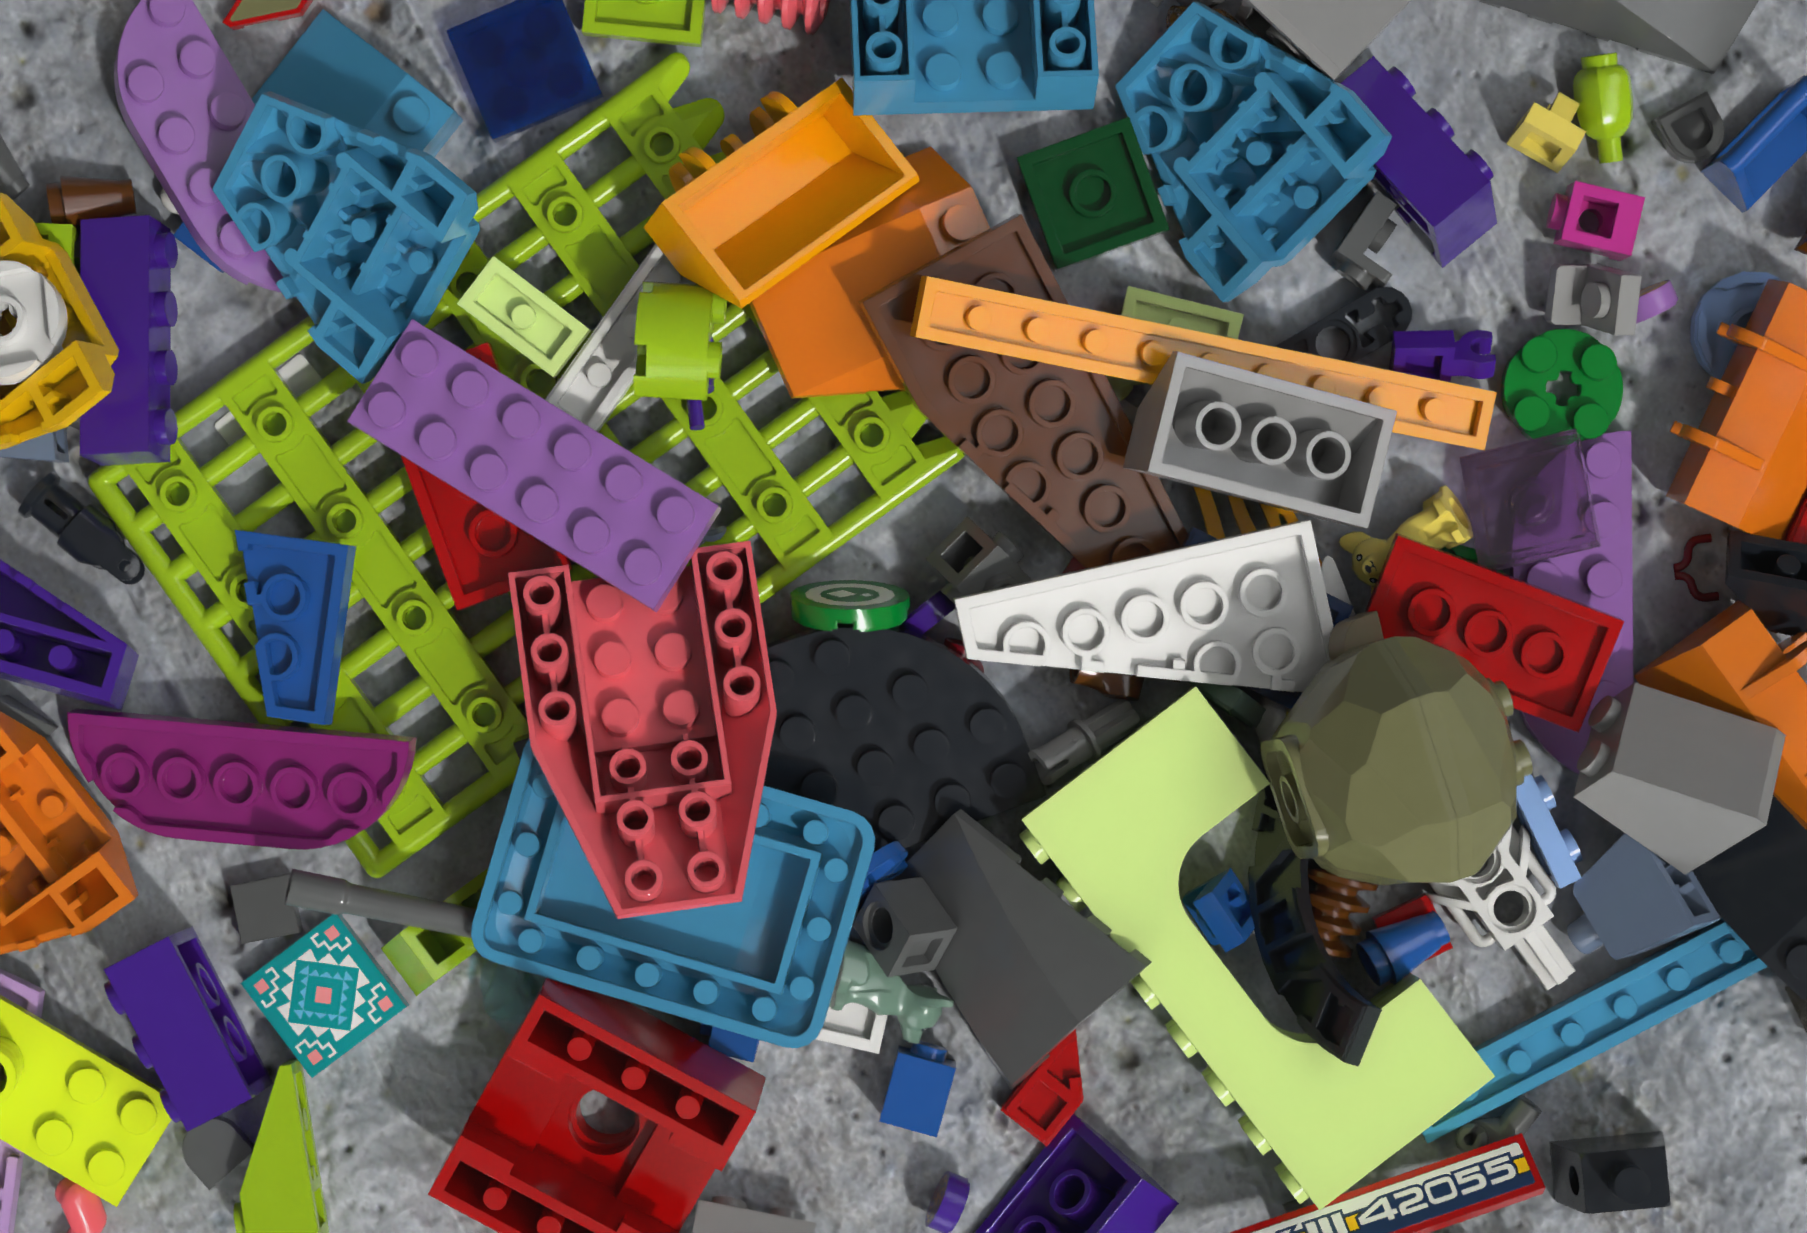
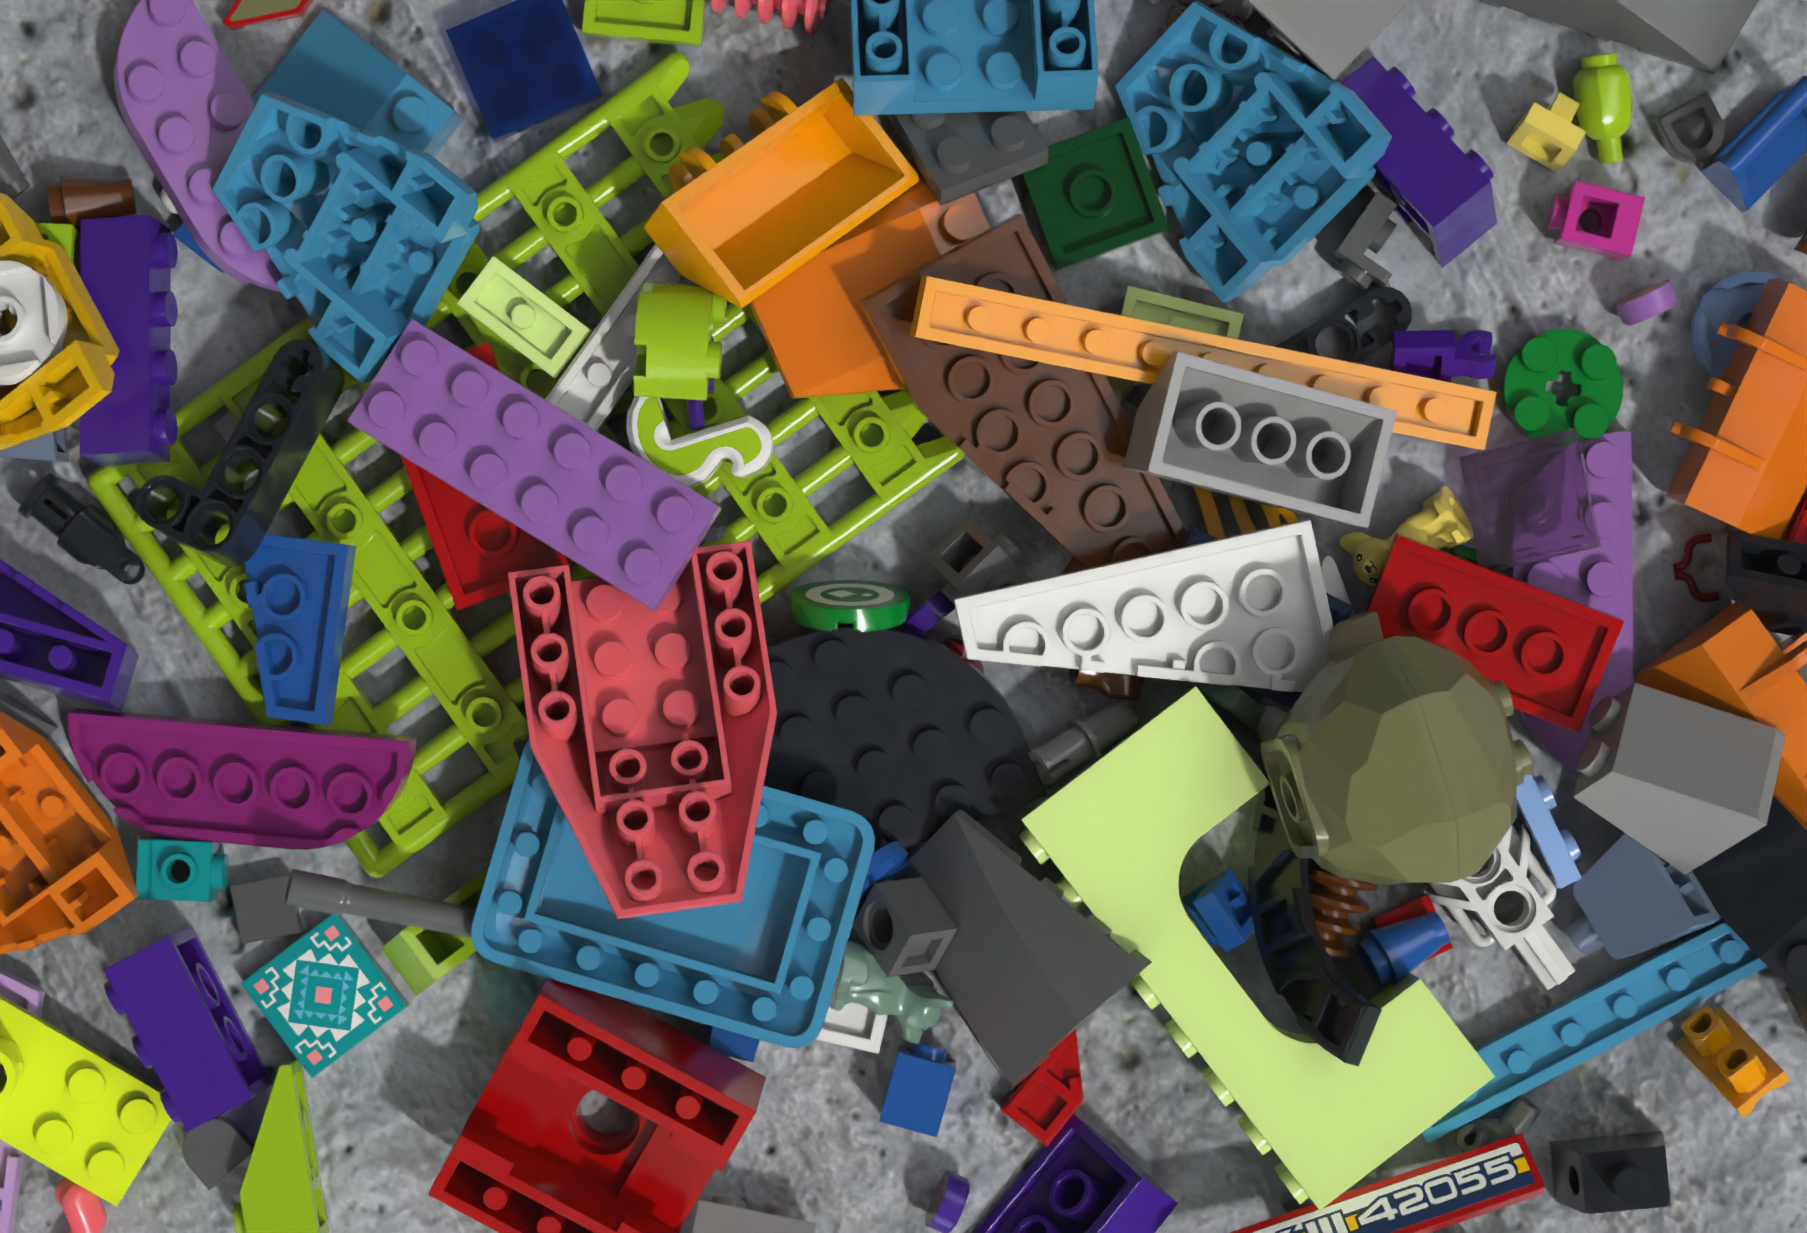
(154, 869): none -> teal brick
(248, 450): none -> black beam
(700, 454): none -> animal
(970, 149): none -> dark grey plate
(1593, 297): light grey bracket -> none
(1729, 1058): none -> light orange hips

